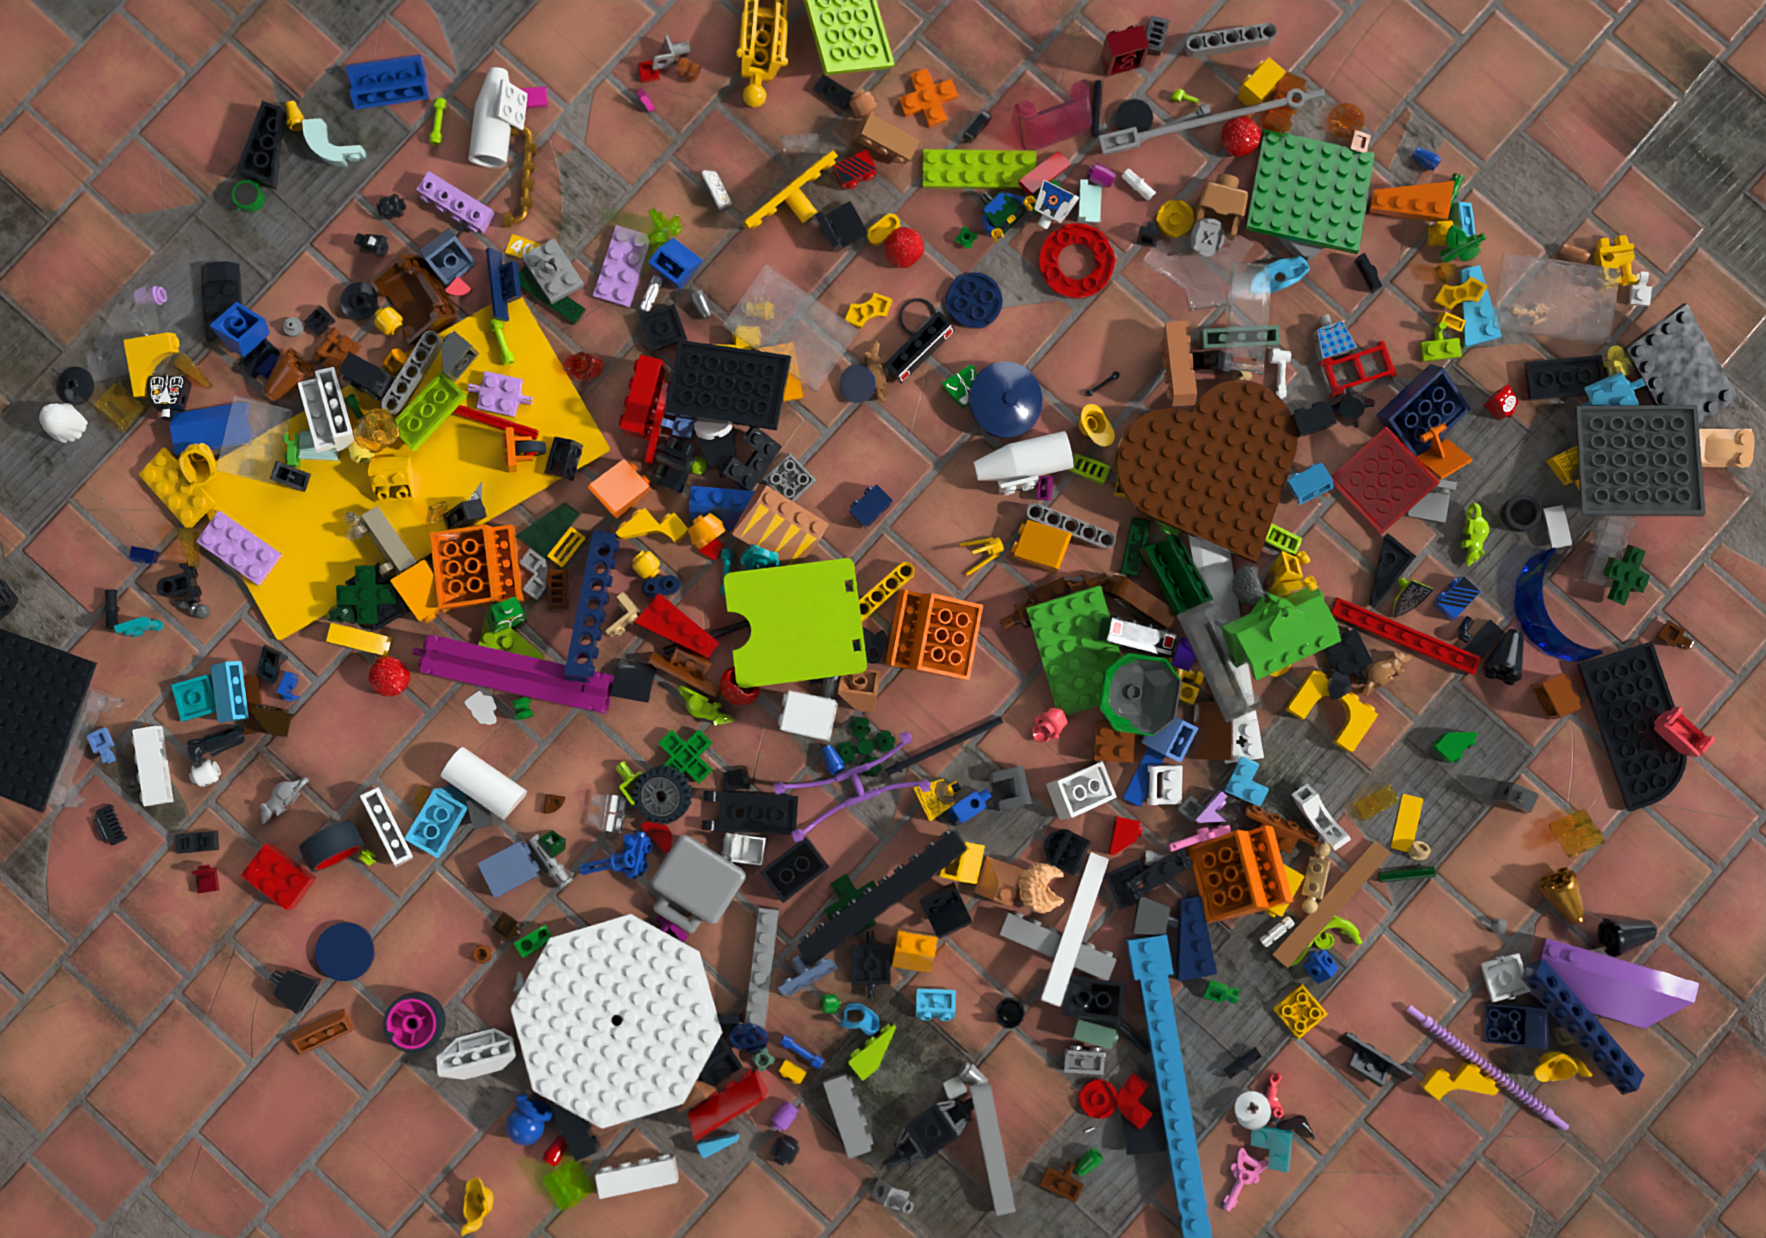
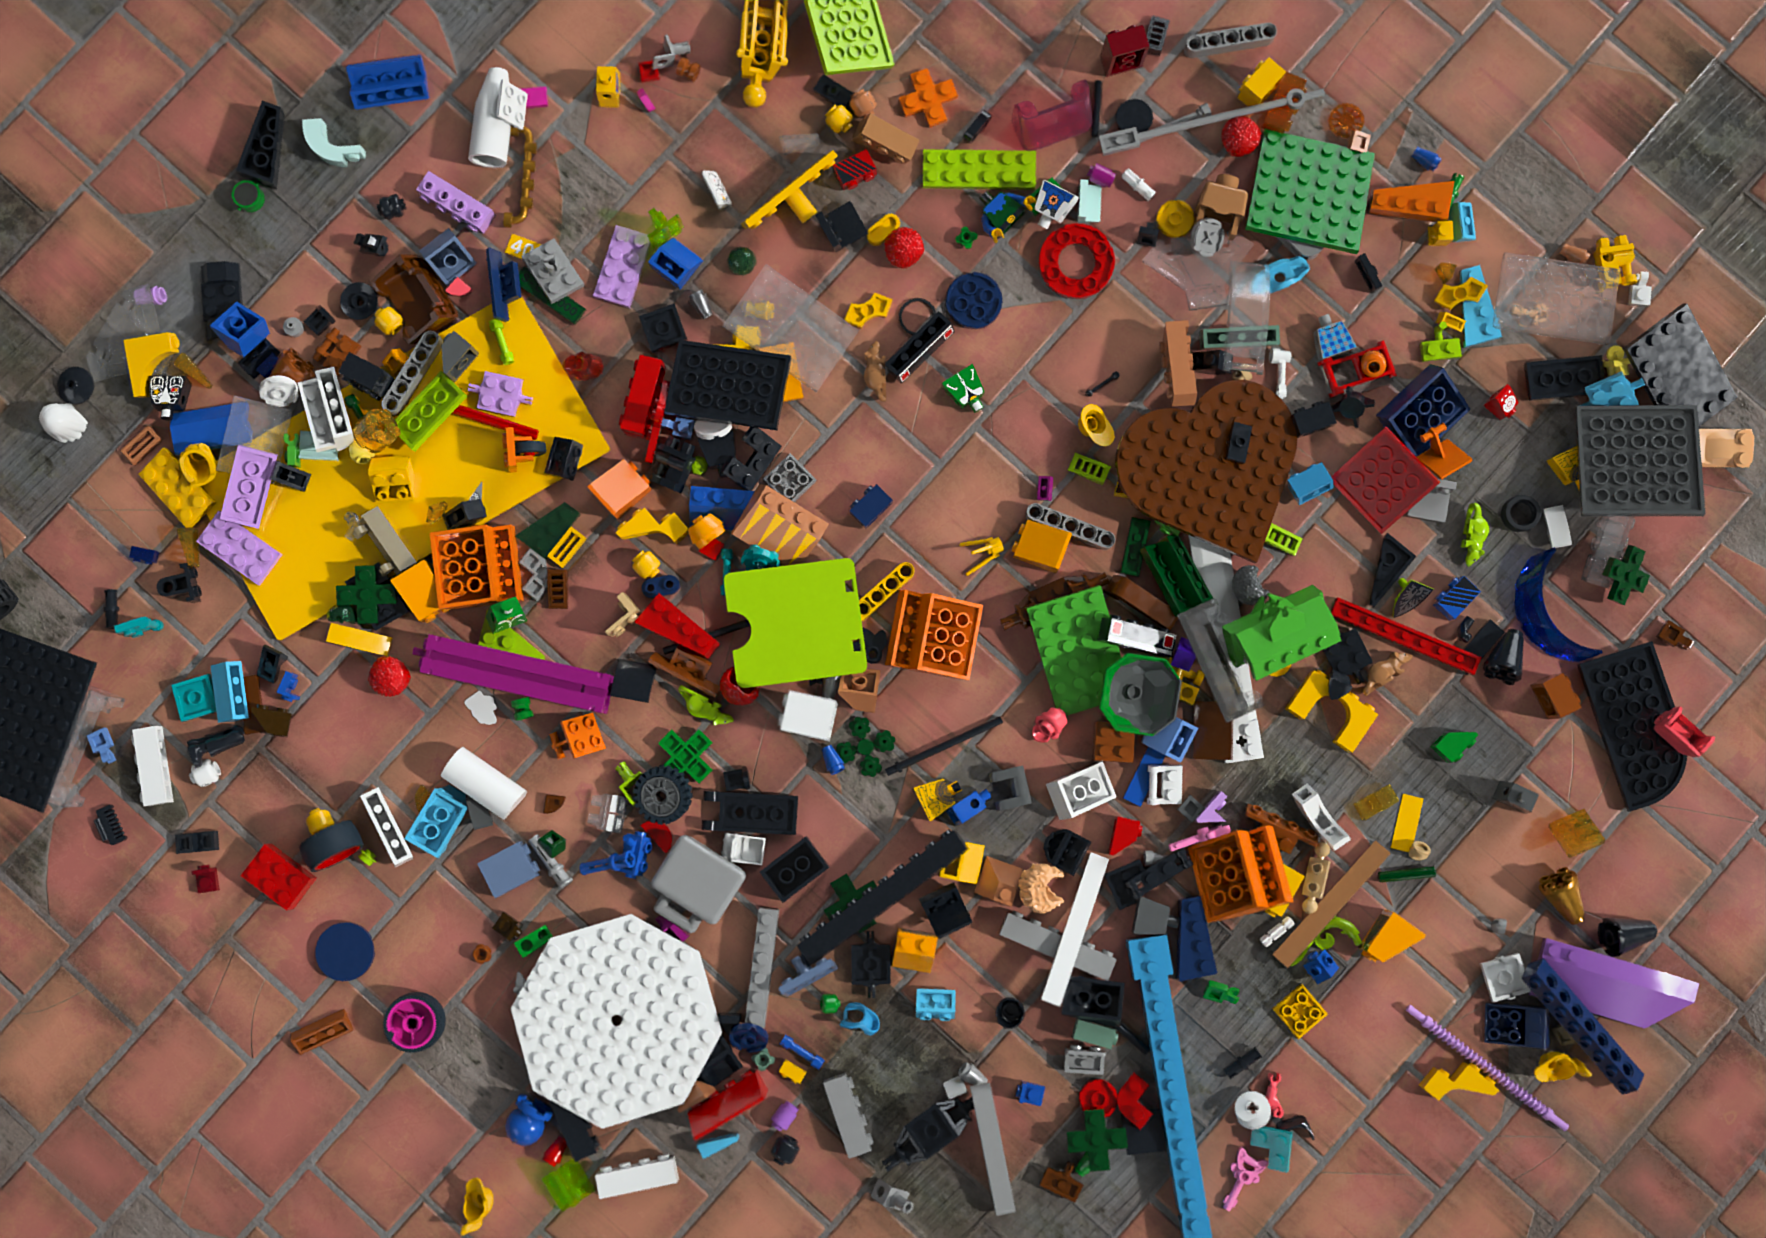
(123, 401): clear yellow plate -> none
(146, 450): none -> nougat tile
(199, 610): dark grey bar -> none
(248, 486): none -> lavender plate
(279, 385): none -> white tile
(281, 796): light grey animal -> none
(293, 116): yellow cone -> none
(294, 988): black torso -> none
(318, 820): none -> yellow head
(439, 106): lime bar -> none
(476, 1055): white wedge -> none
(581, 736): none -> orange plate
(600, 542): dark blue brick -> none
(608, 83): none -> yellow torso
(651, 293): white axle -> none
(741, 260): none -> clear green hair
(780, 787): medium lavender bar -> none
(838, 119): none -> yellow head
(857, 383): dark blue tile -> none
(869, 1057): lime slope -> none
(1005, 399): dark blue dish -> none
(1022, 462): white piece -> none
(1030, 1093): none -> blue bracket
(1045, 171): tile -> none
(1096, 1140): none -> dark green plate
(1179, 94): lime hand -> none
(1238, 442): none -> black plate
(1241, 782): medium azure plate -> none
(1287, 575): yellow torso -> none
(1370, 369): none -> orange head
(1372, 1063): black bracket -> none
(1389, 937): none -> light orange slope
(1461, 245): green plant -> none

